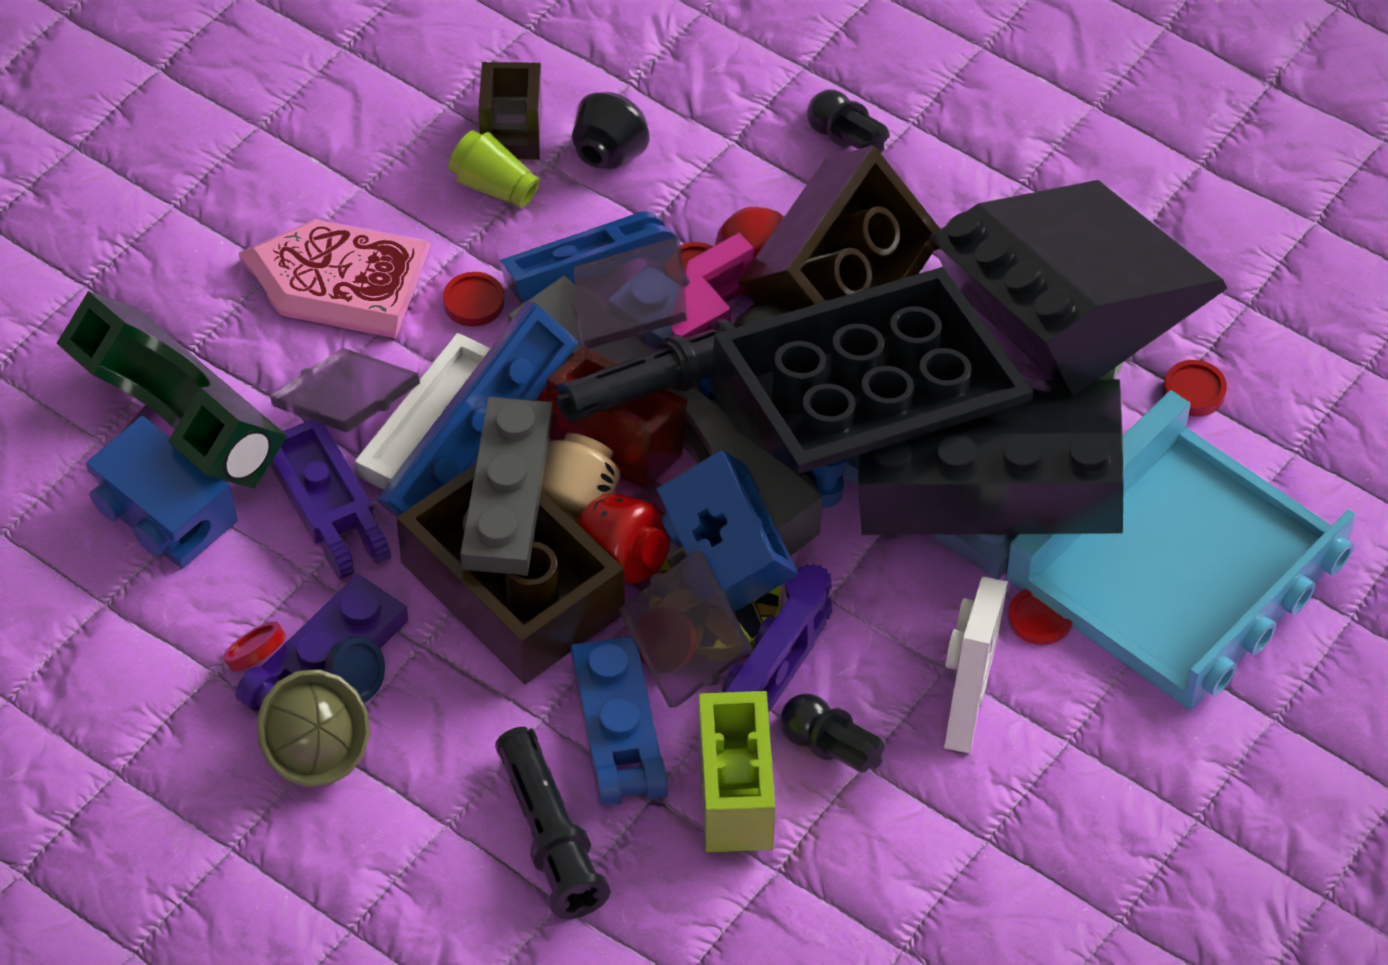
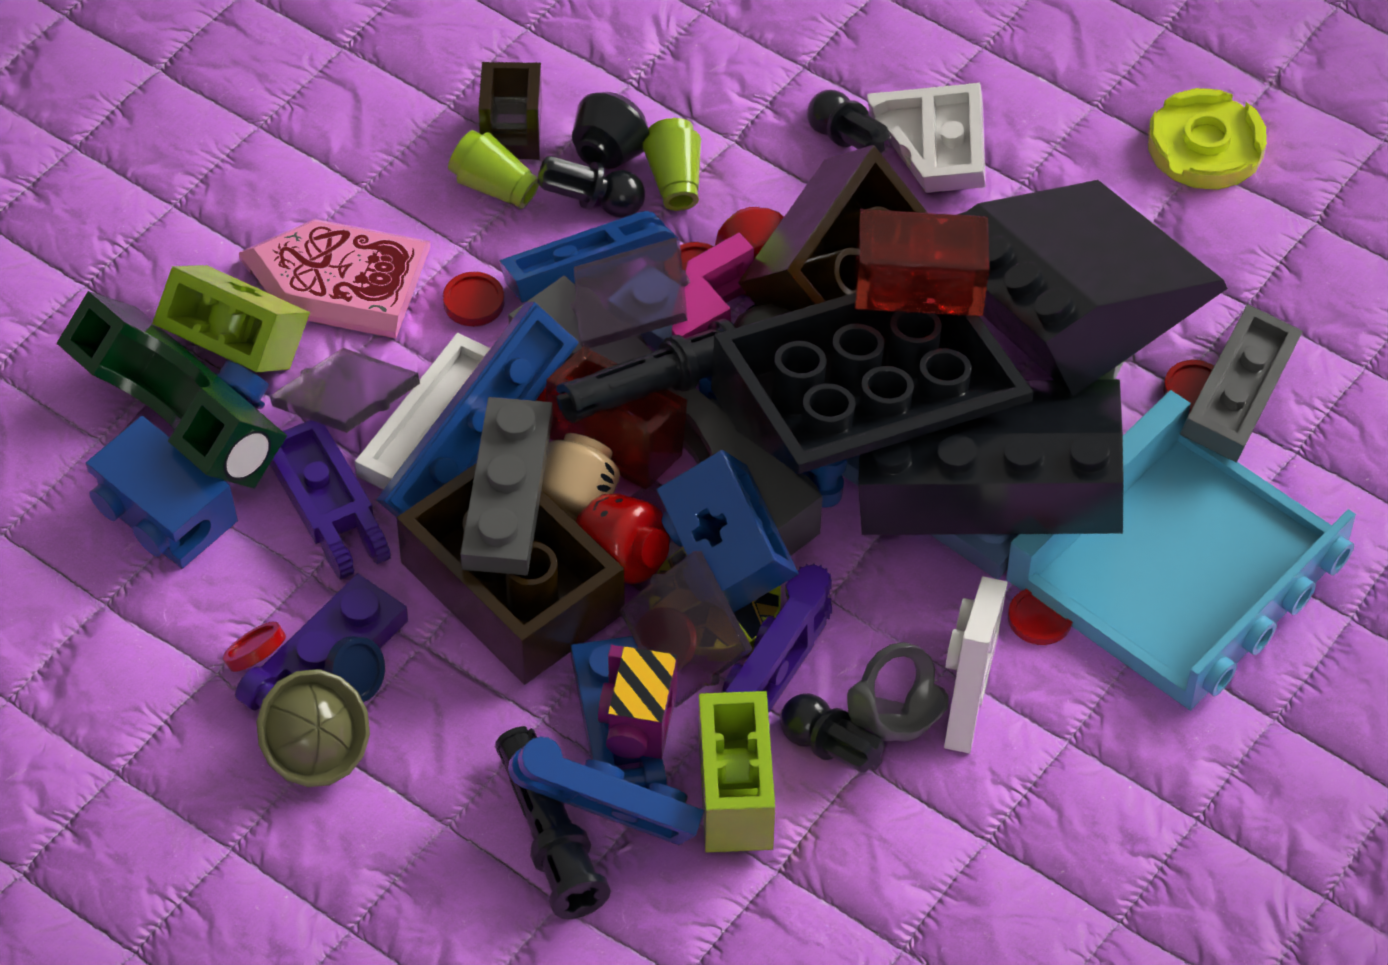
(230, 318): none -> lime brick
(244, 382): none -> blue plate
(602, 791): none -> blue plate
(618, 193): none -> black axle
(638, 701): none -> brick
(674, 159): none -> lime cone
(894, 719): none -> dark grey piece
(922, 262): none -> clear red brick
(936, 133): none -> white wing
(1206, 139): none -> neon yellow tile
(1241, 383): none -> dark grey plate

